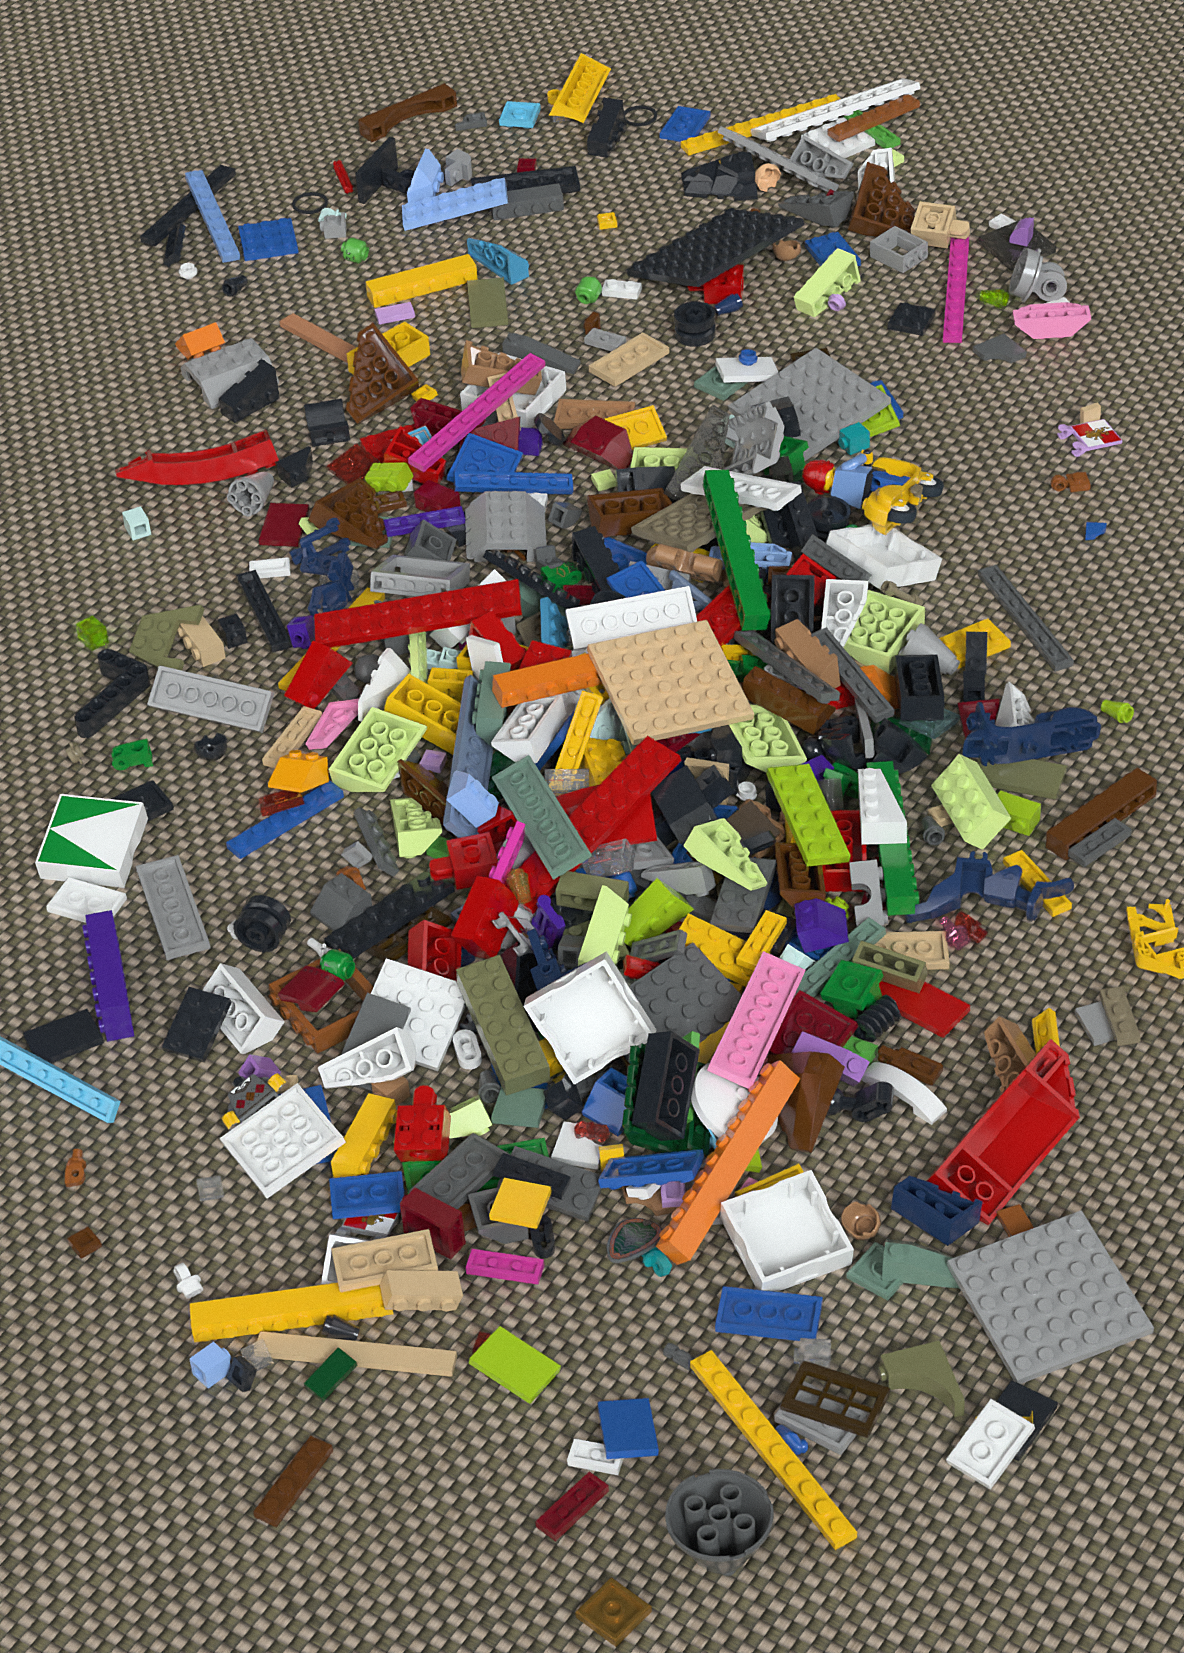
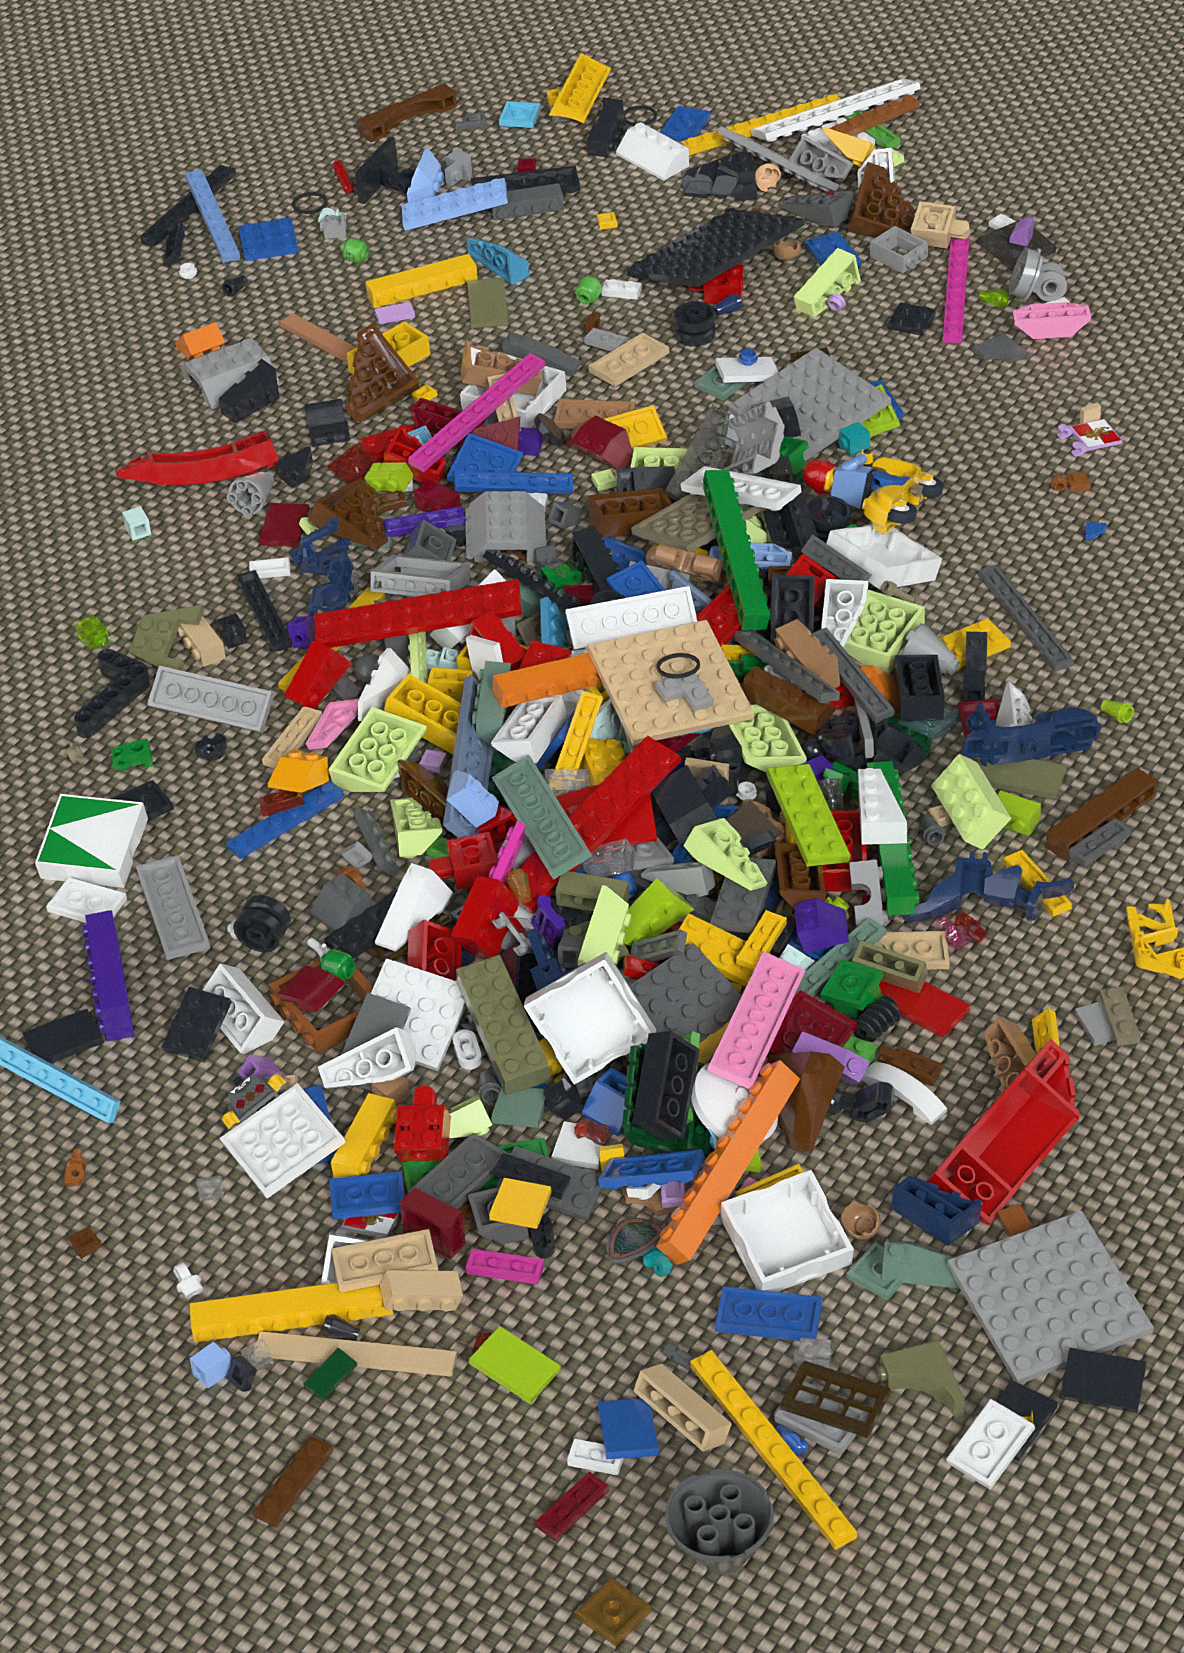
(417, 899): none -> white wedge
(653, 151): none -> white slope
(676, 655): none -> black piece
(682, 1407): none -> tan brick
(689, 687): none -> light grey plate
(852, 148): none -> yellow slope
(1103, 1380): none -> black tile

